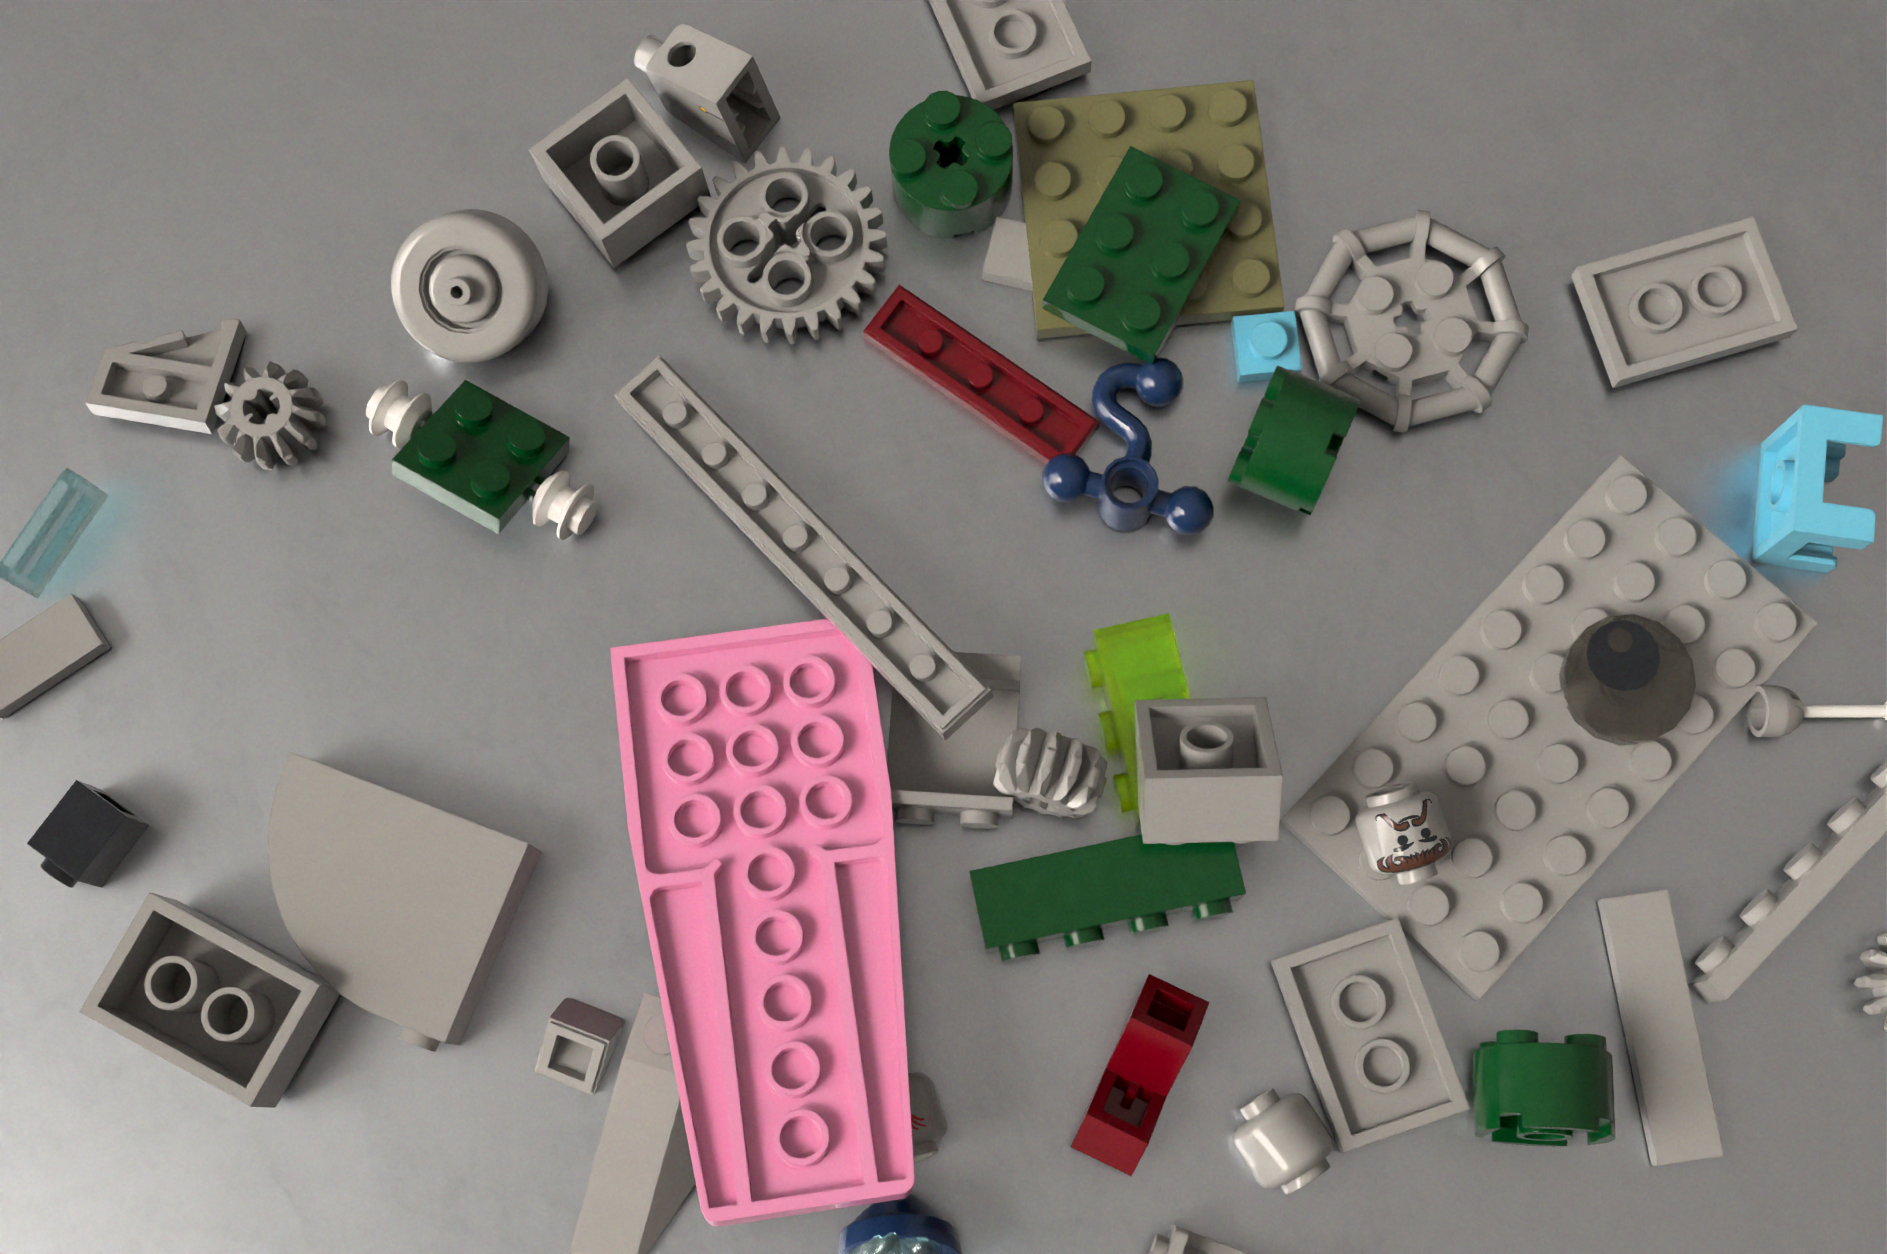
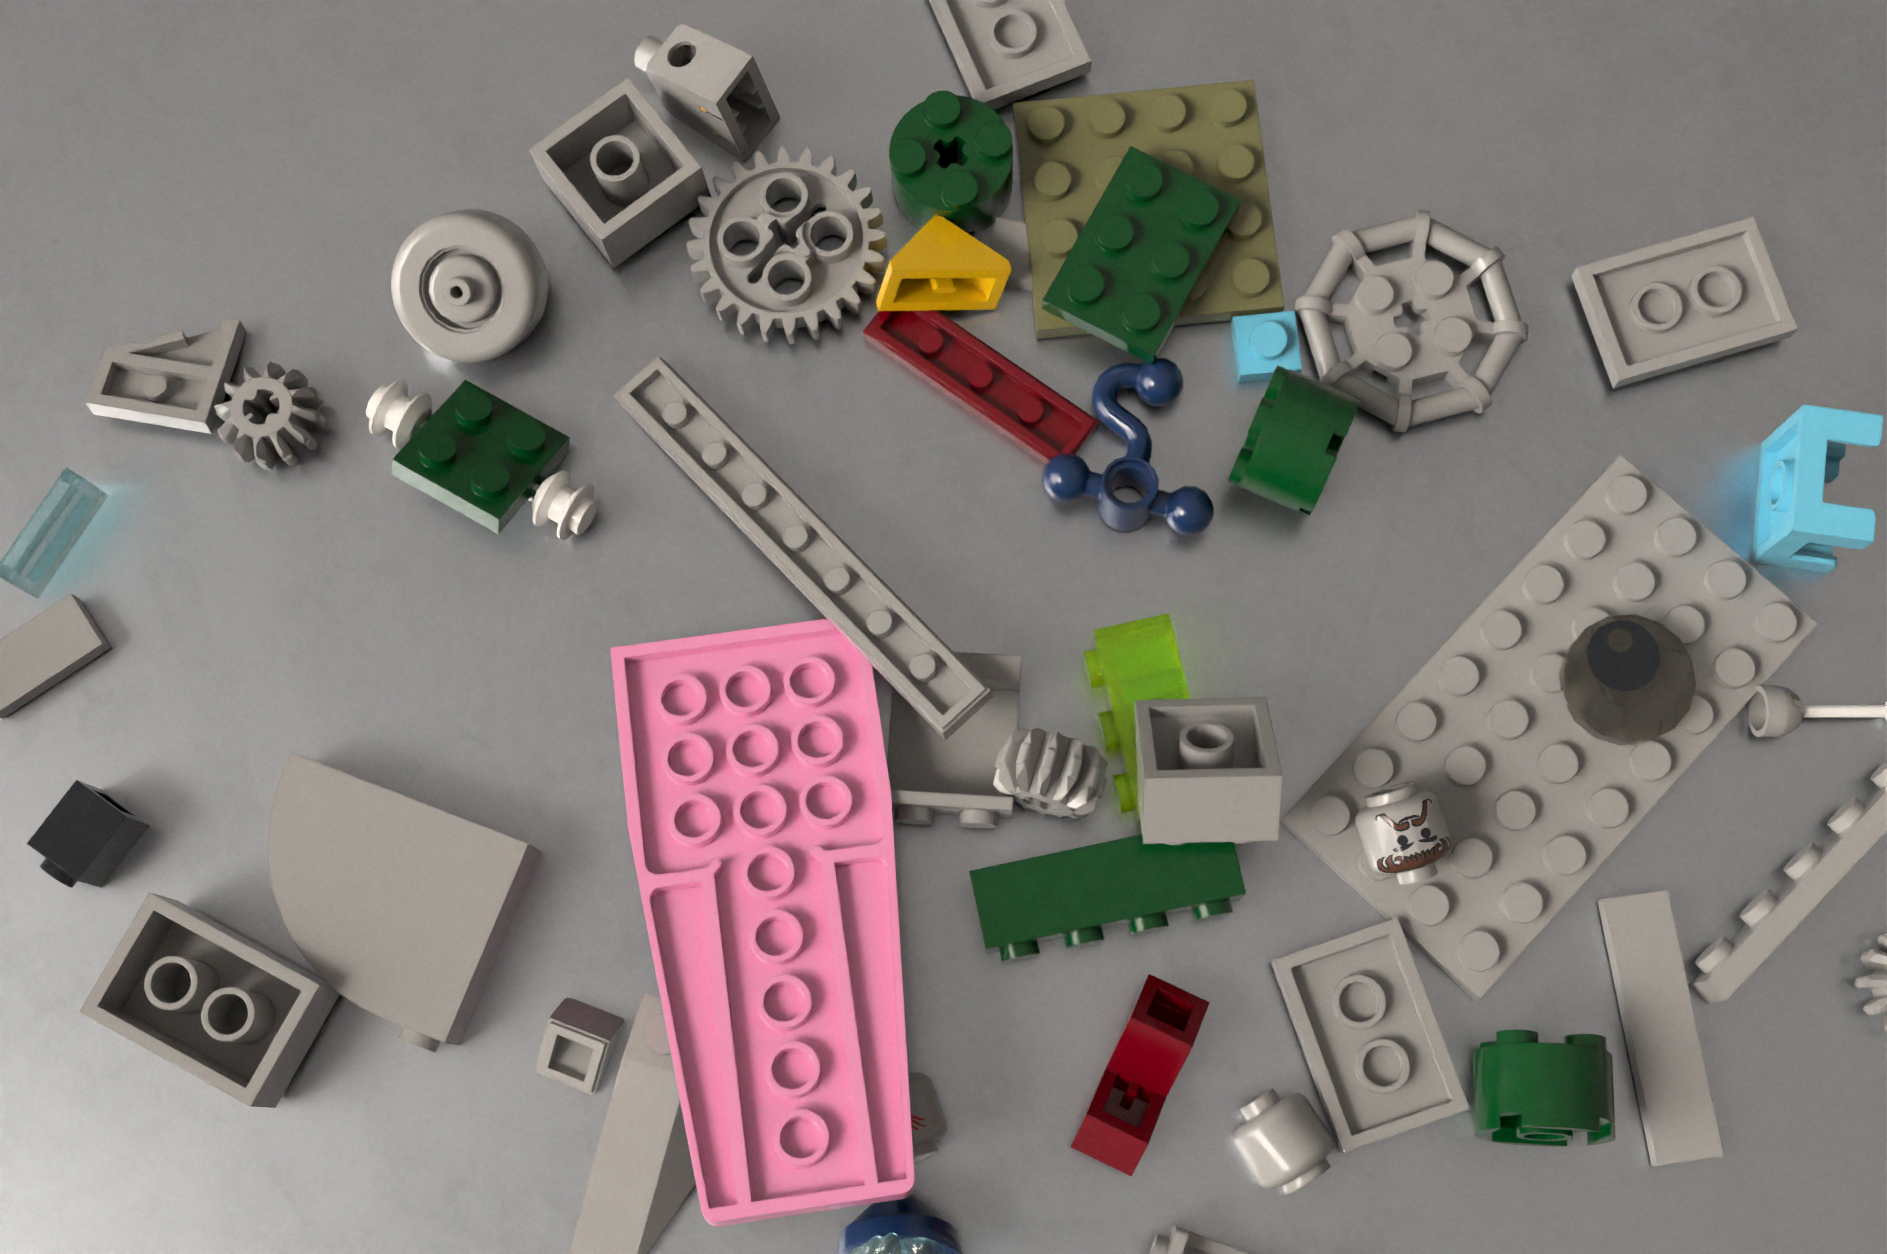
(943, 271): none -> yellow slope

